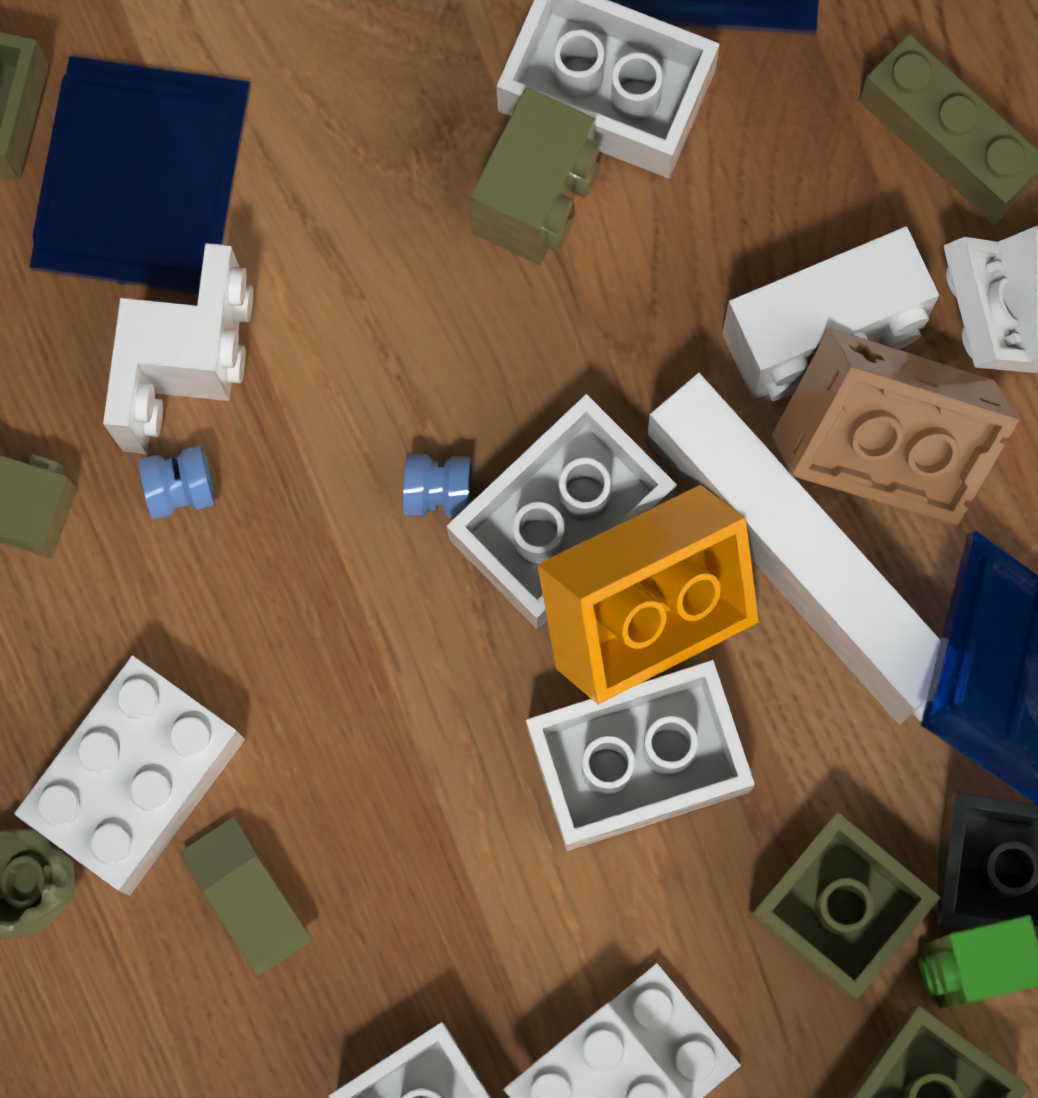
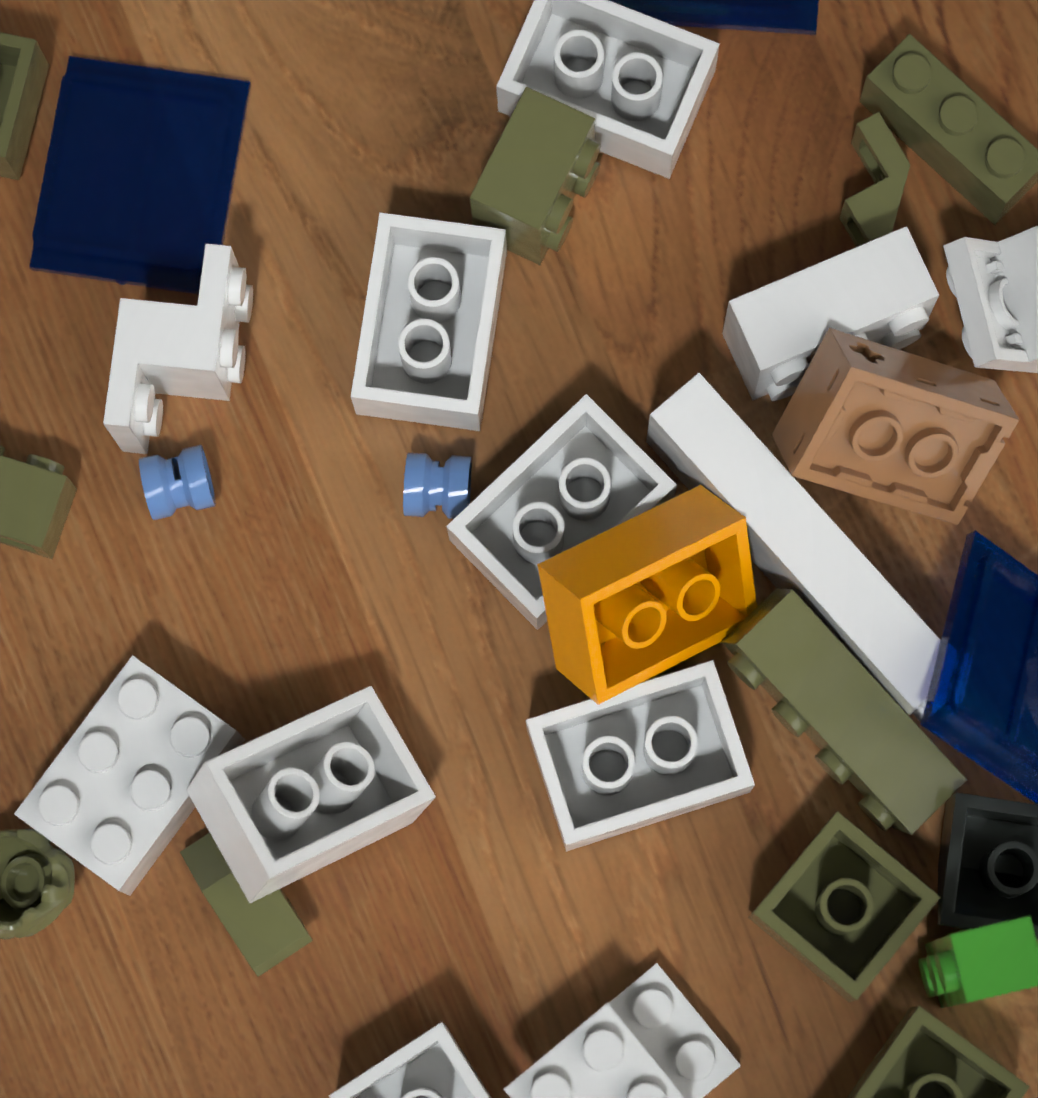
(309, 793): none -> white brick
(429, 321): none -> white brick
(842, 711): none -> olive brick
(874, 209): none -> olive slope

